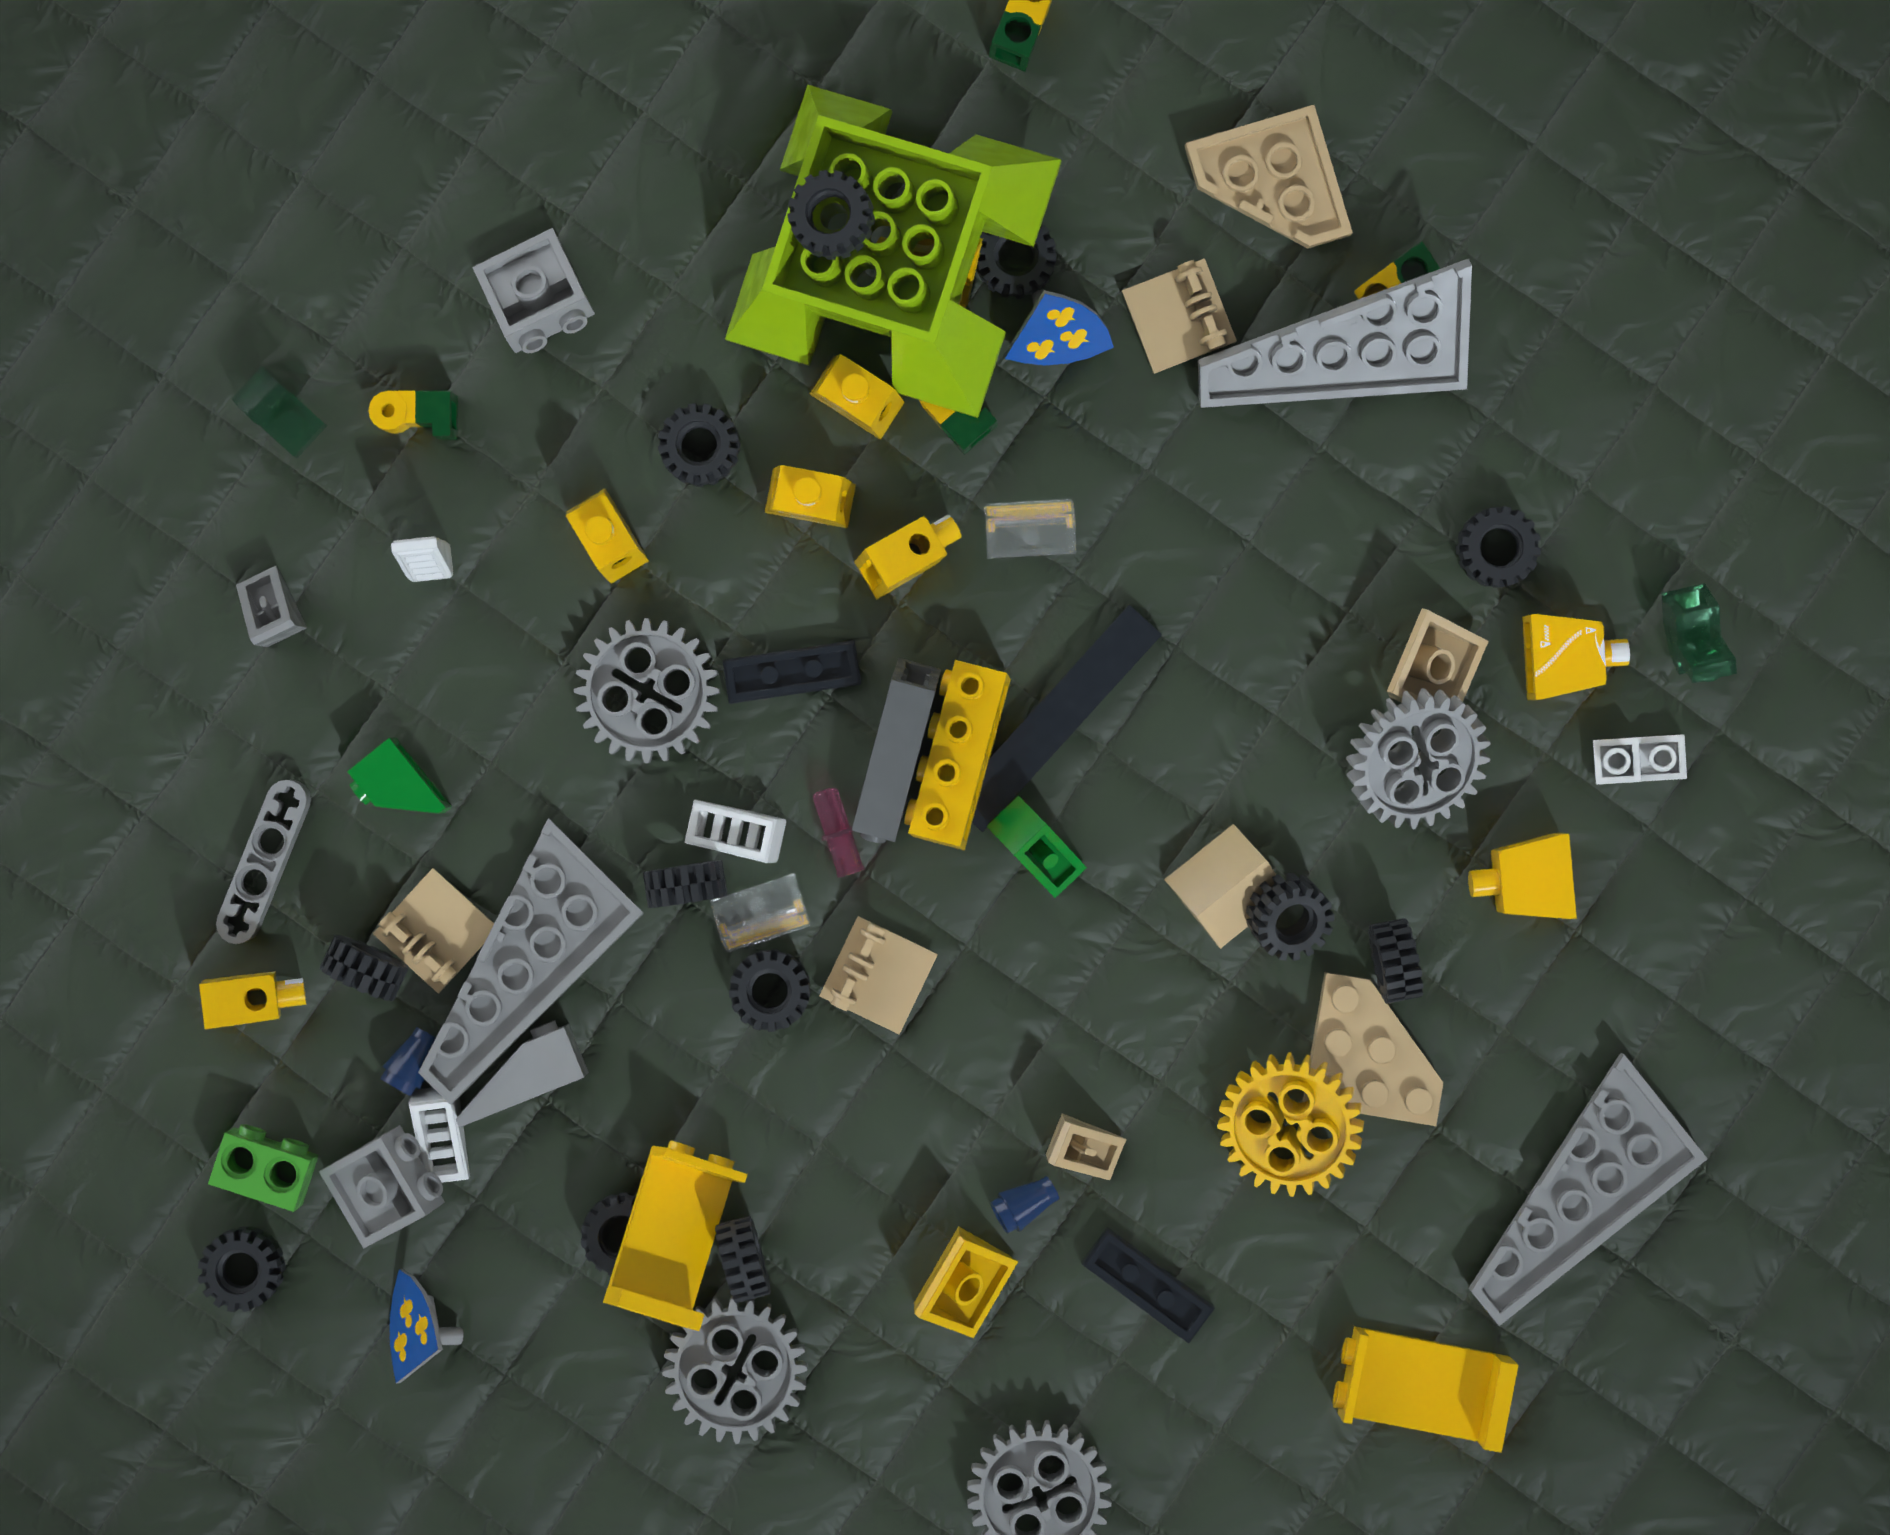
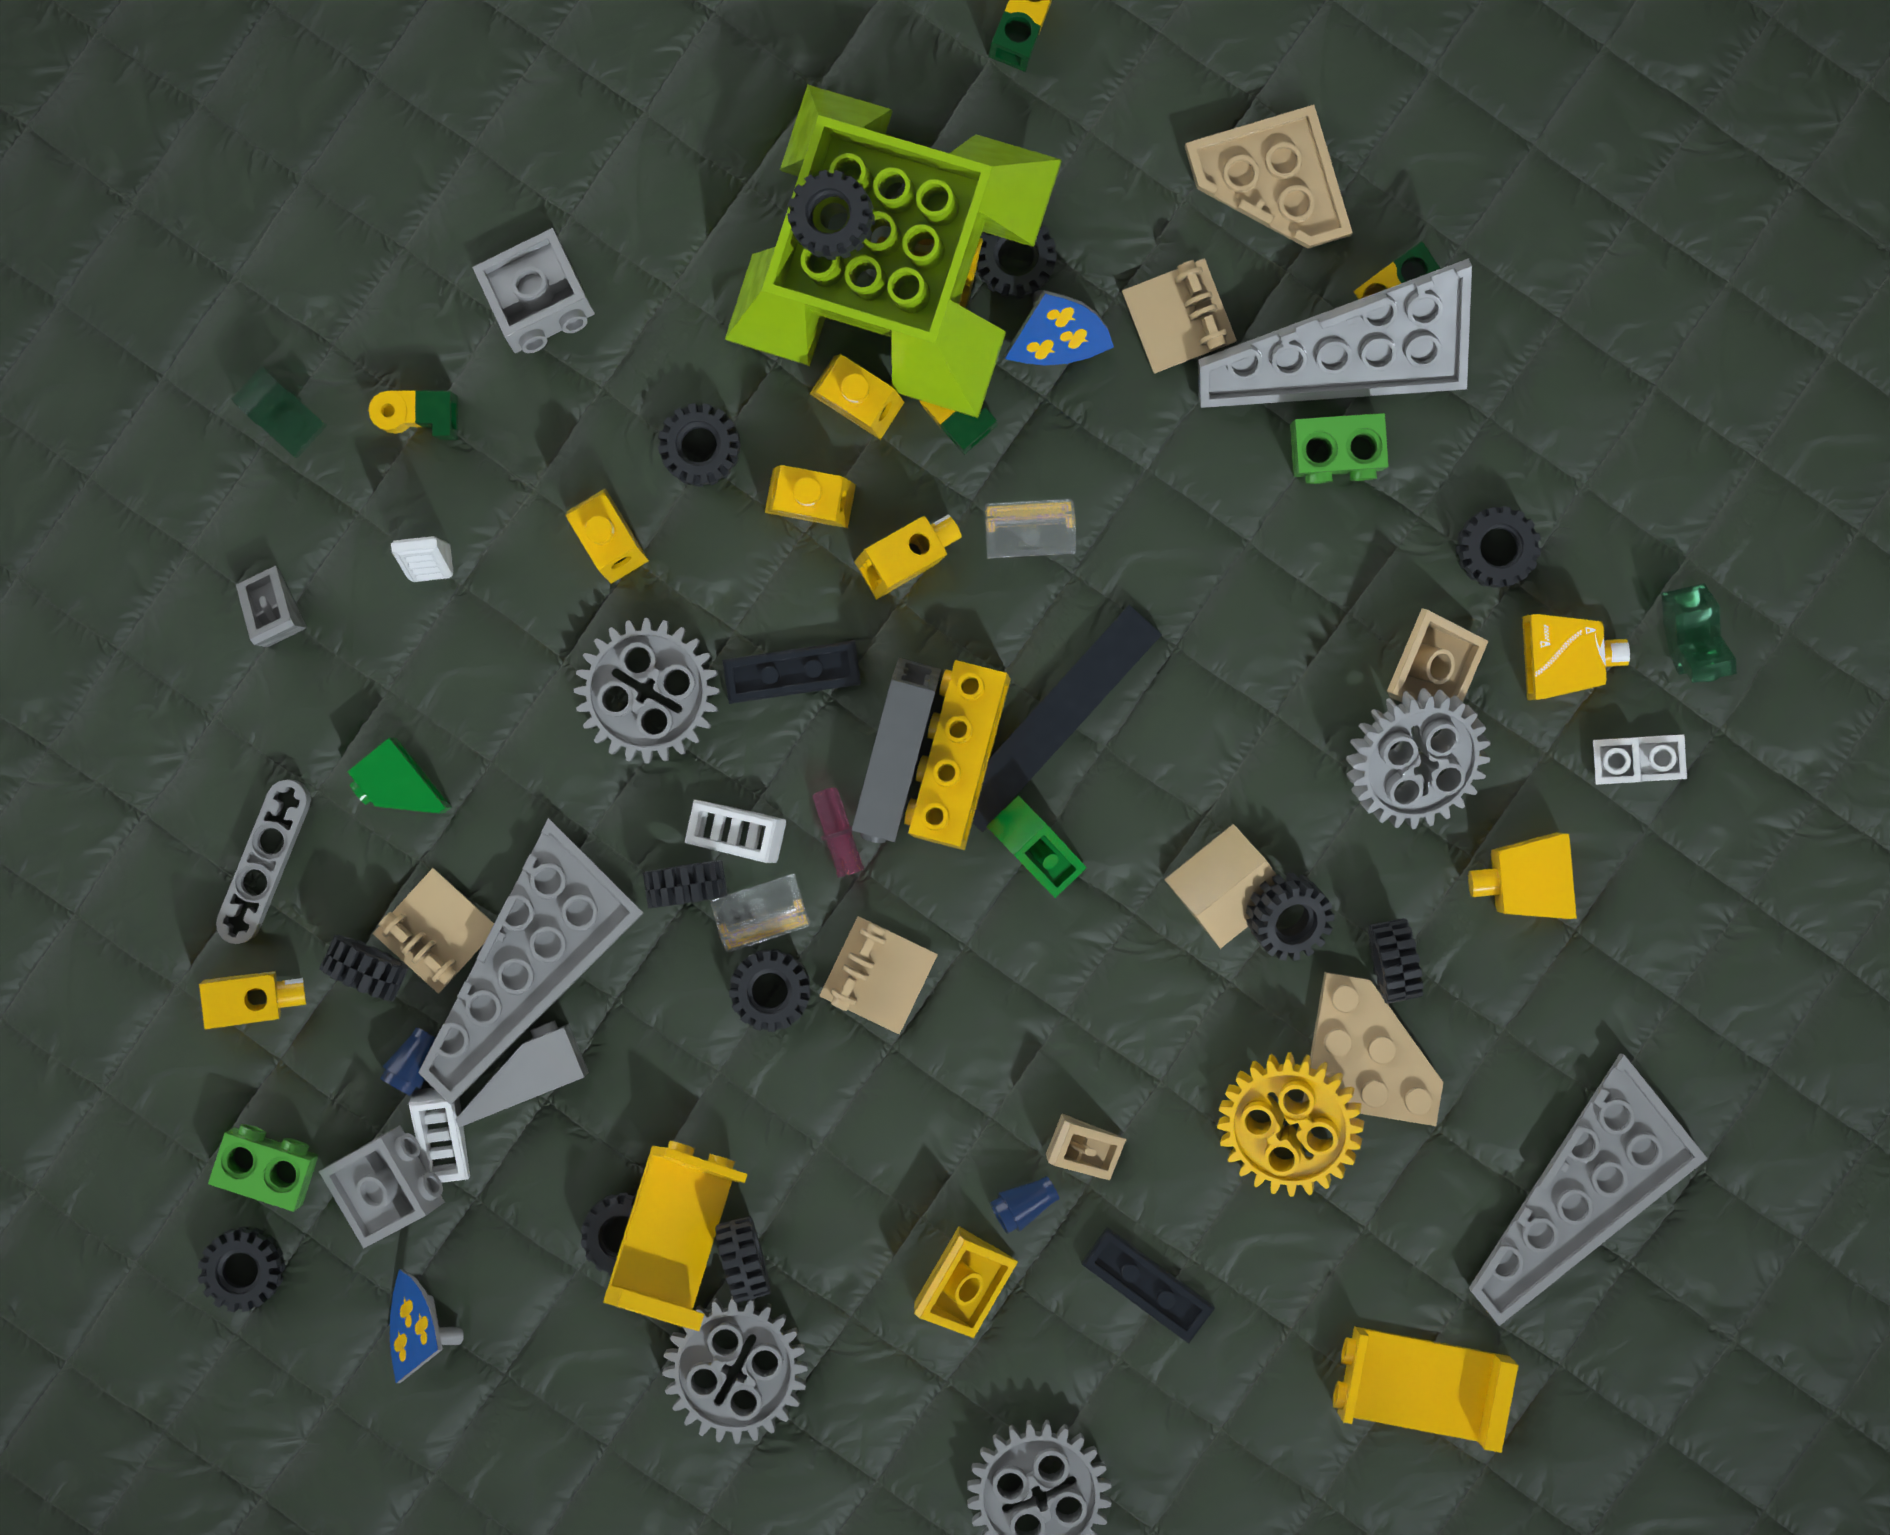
(1337, 436): none -> bright green brick

